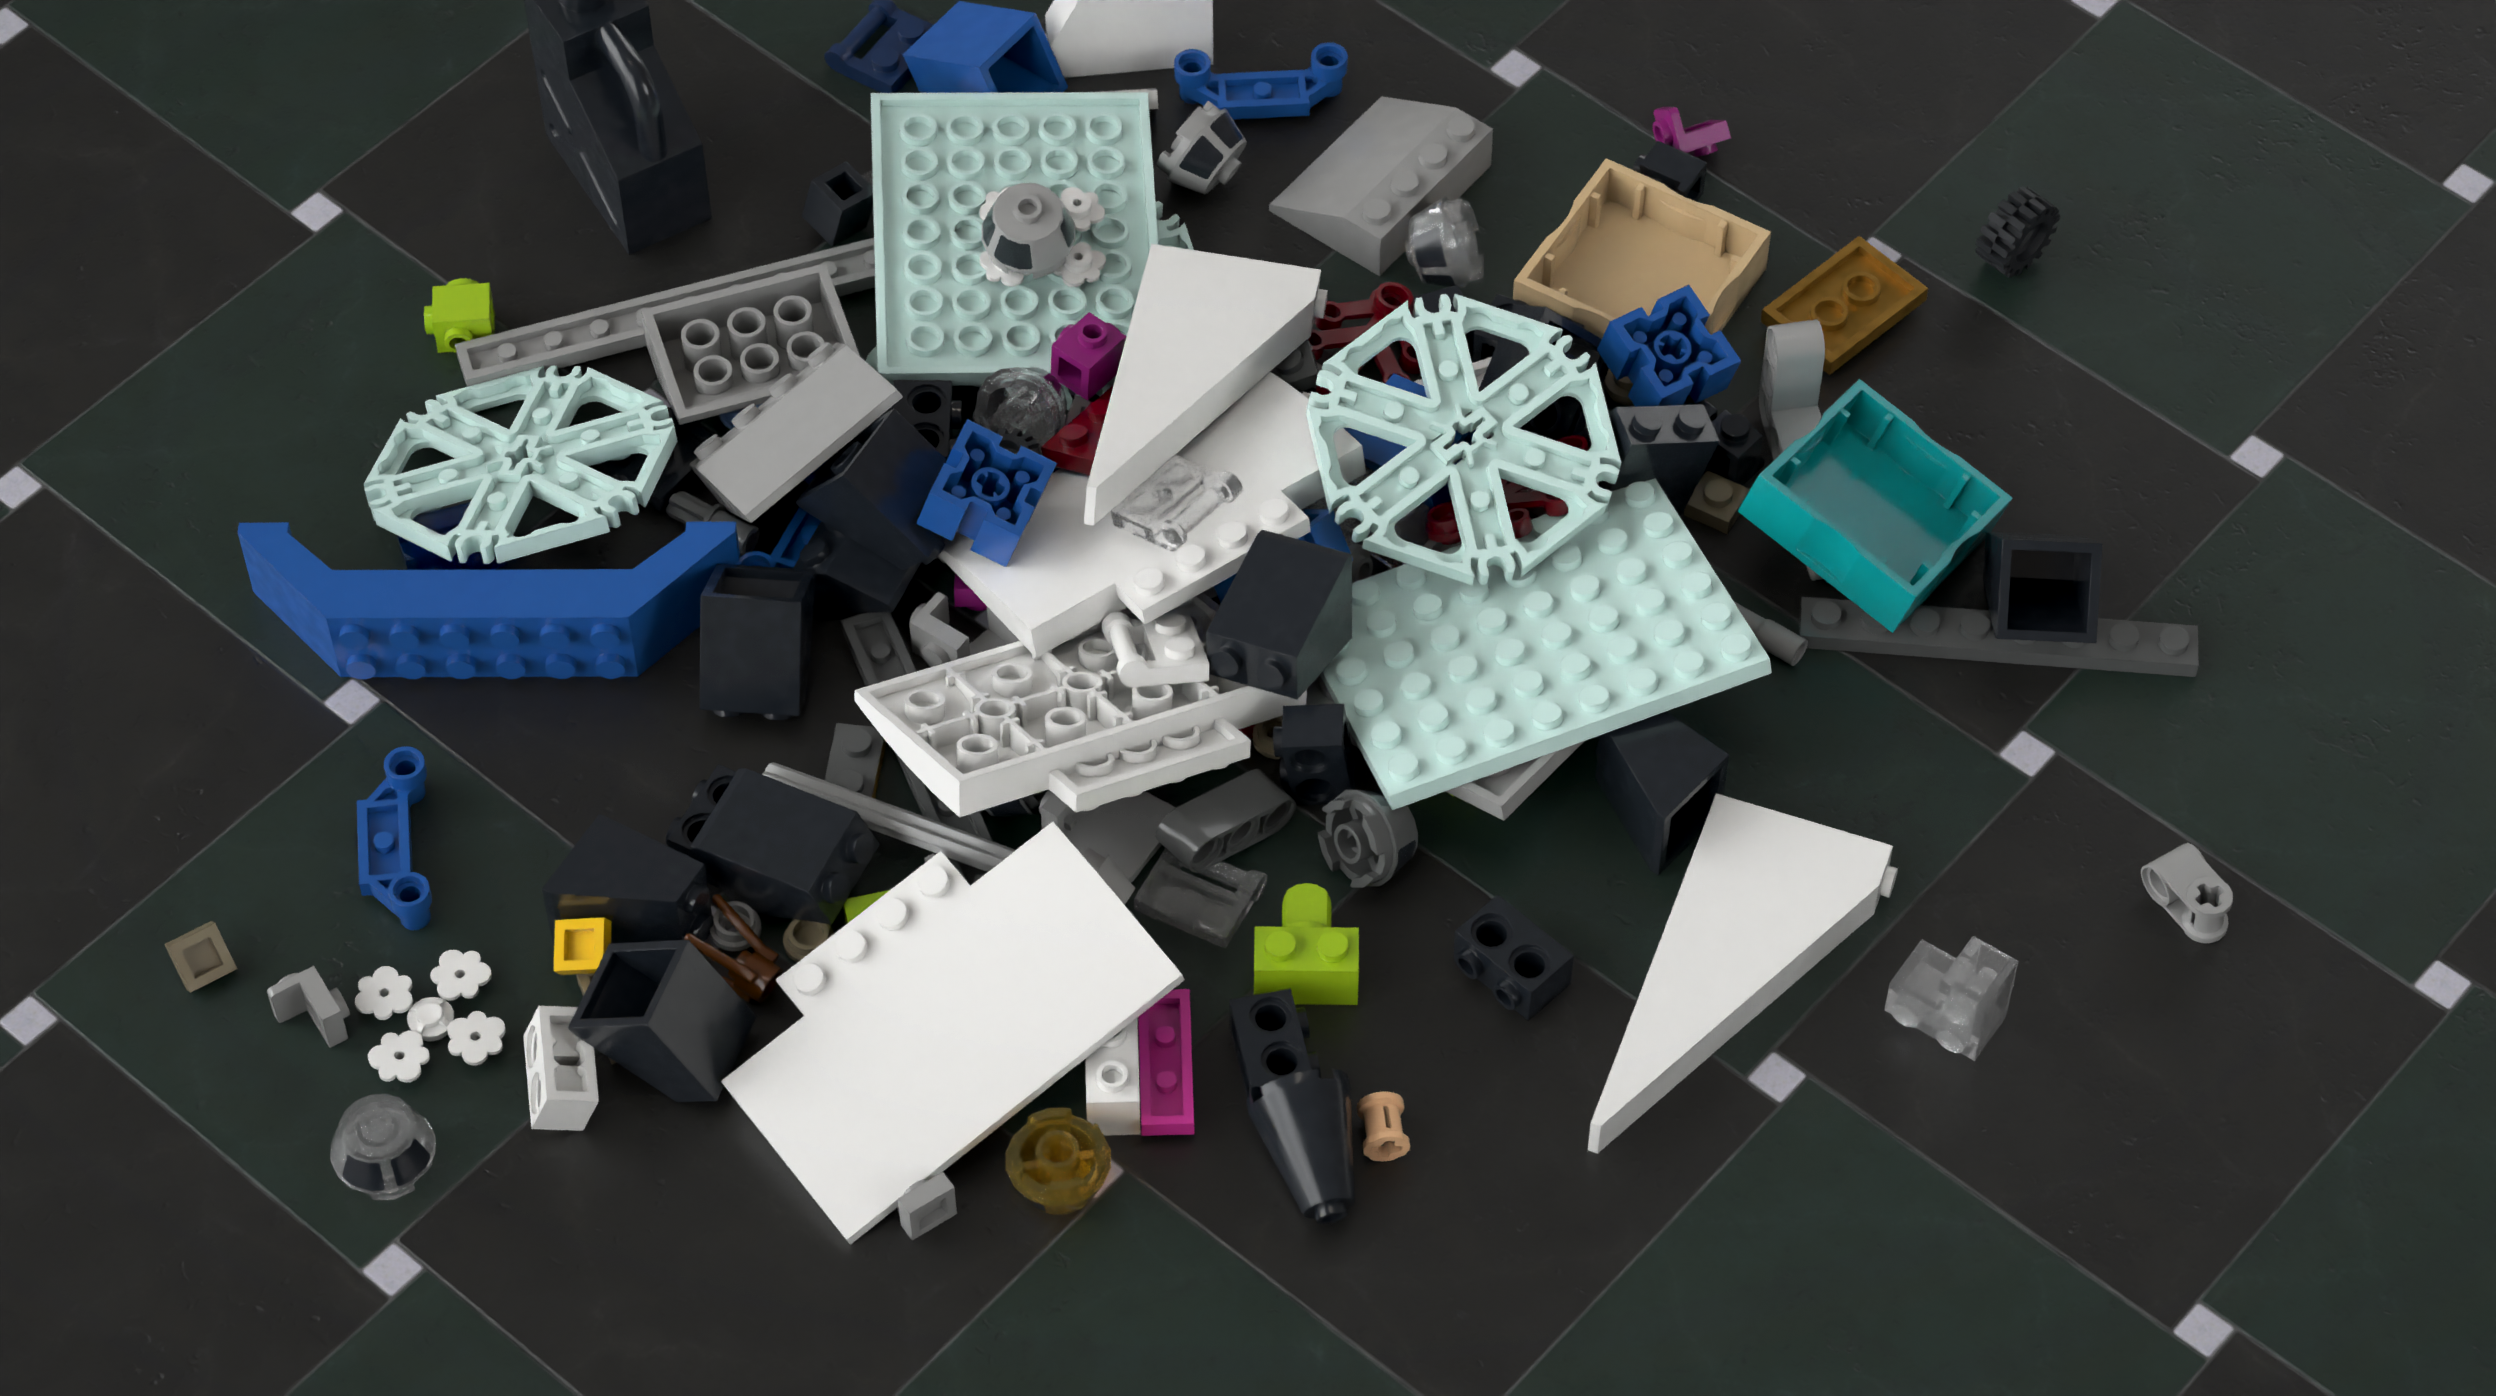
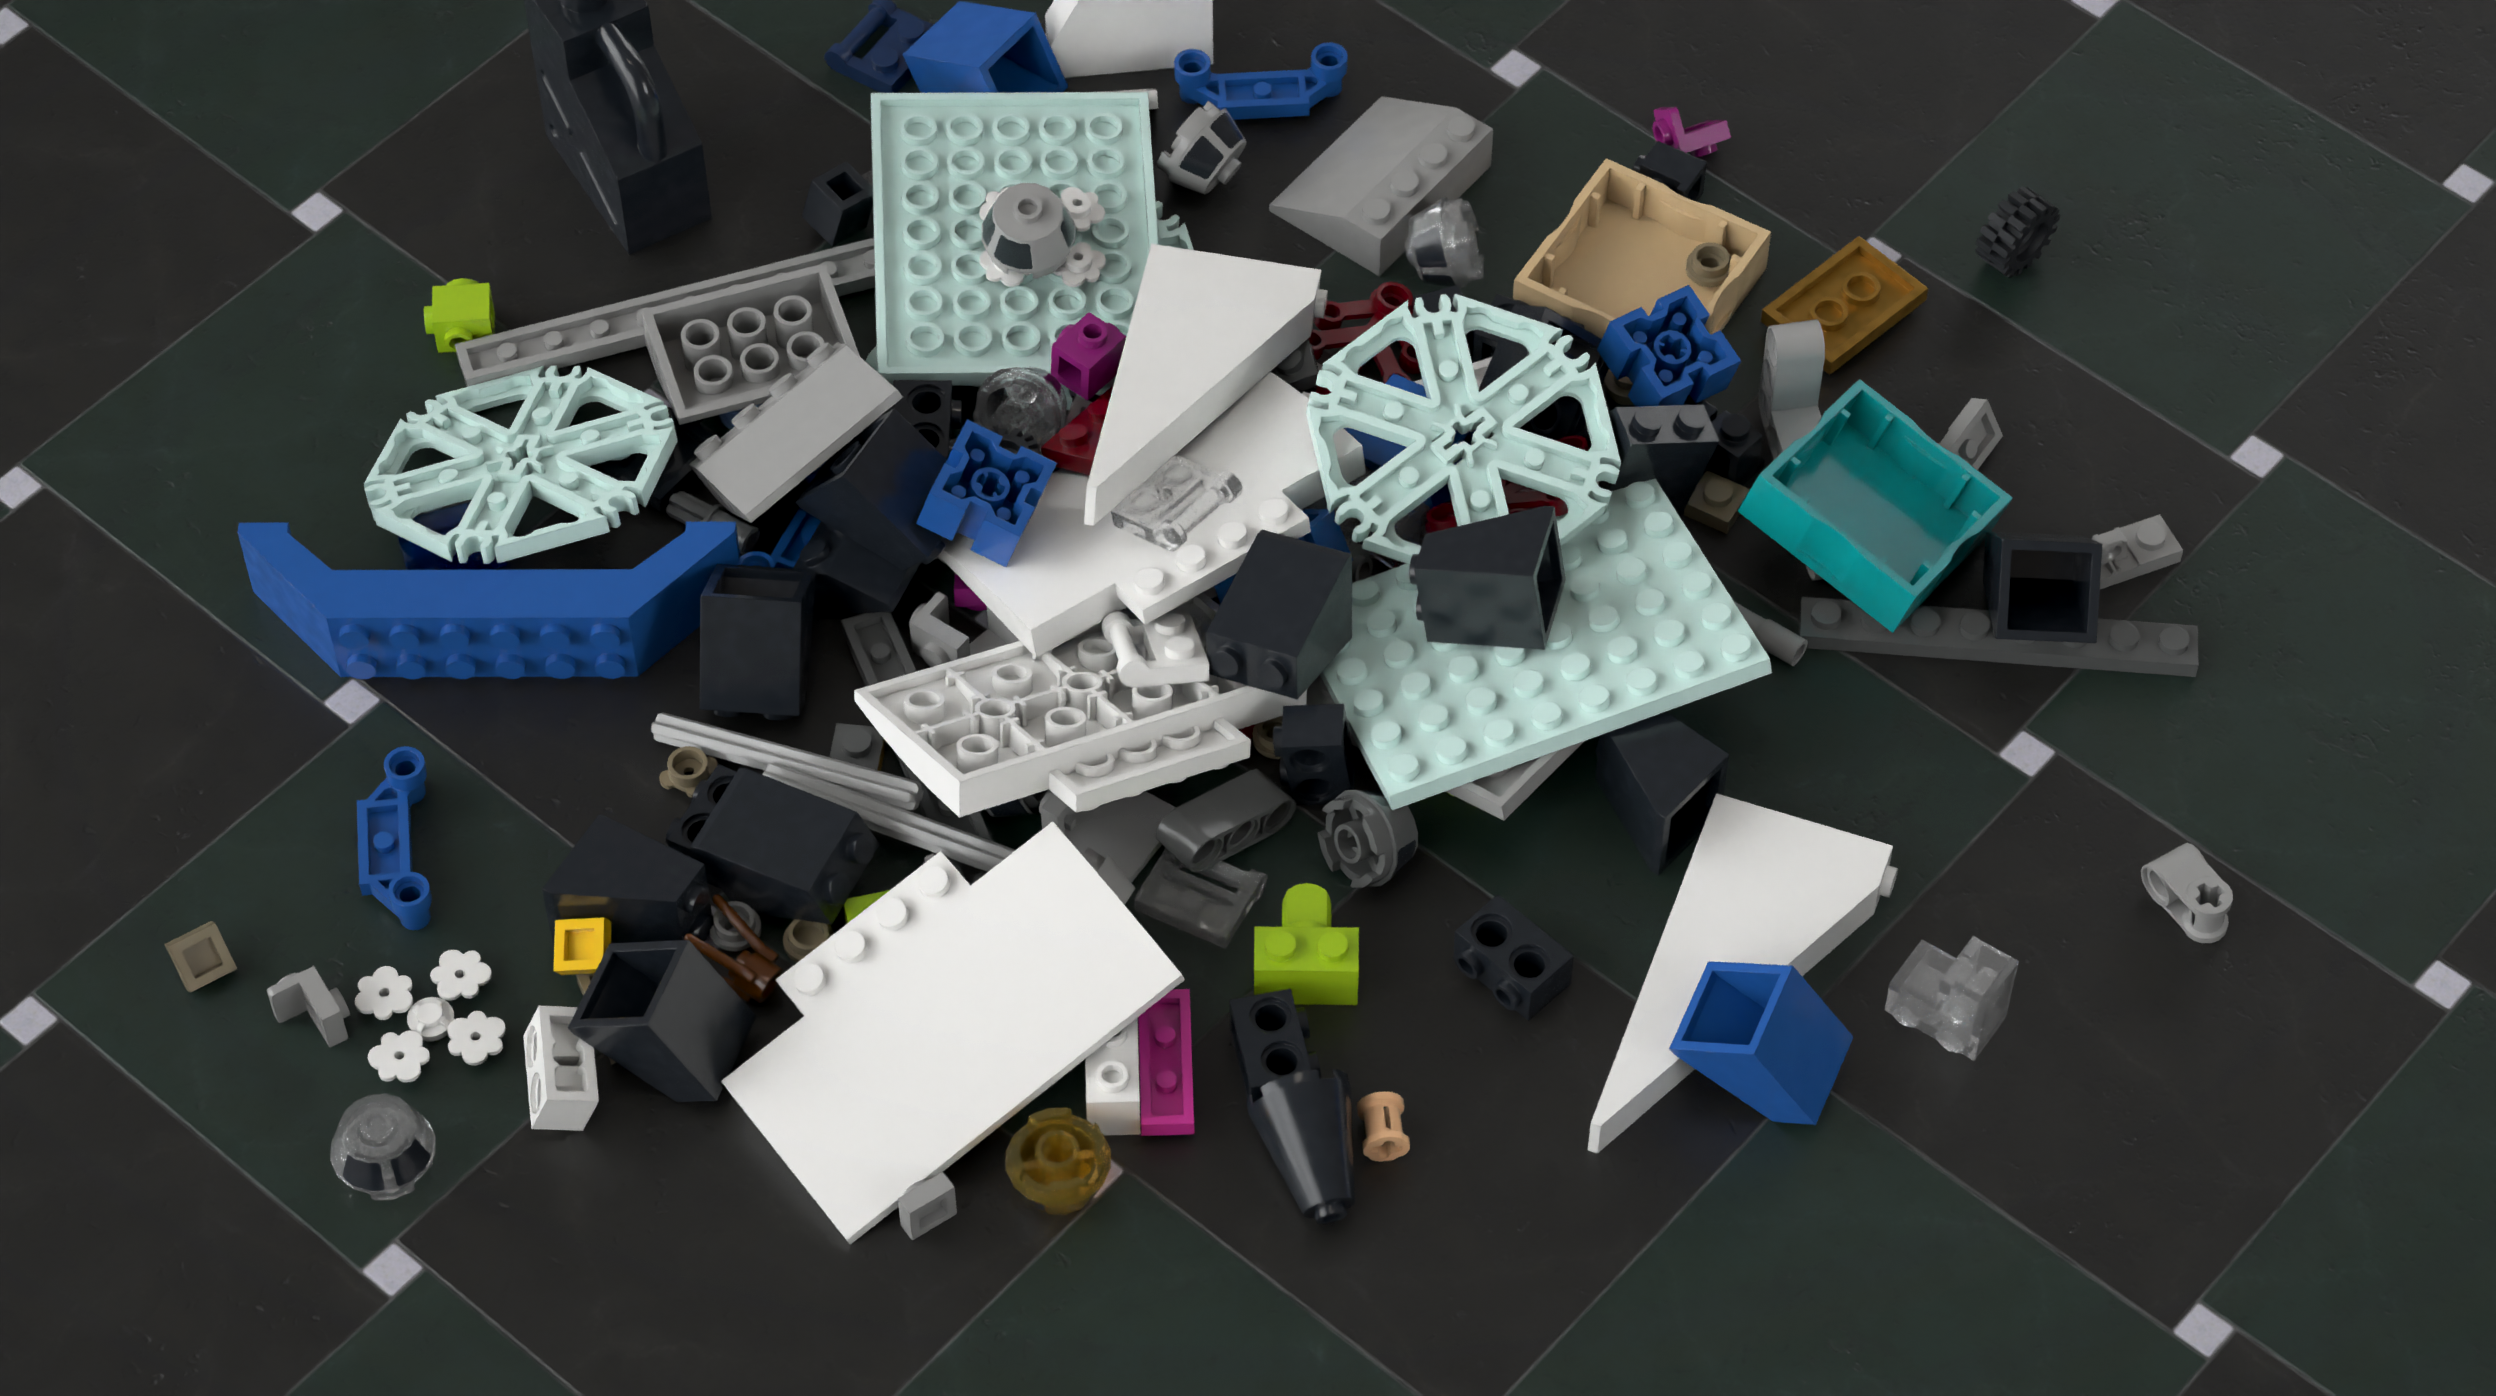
(687, 760): none -> dark tan plate
(760, 752): none -> light grey axle
(1491, 581): none -> black slope
(1708, 264): none -> dark tan plate
(1764, 1039): none -> blue slope
(1973, 433): none -> light grey hinge
(2137, 550): none -> light grey hinge

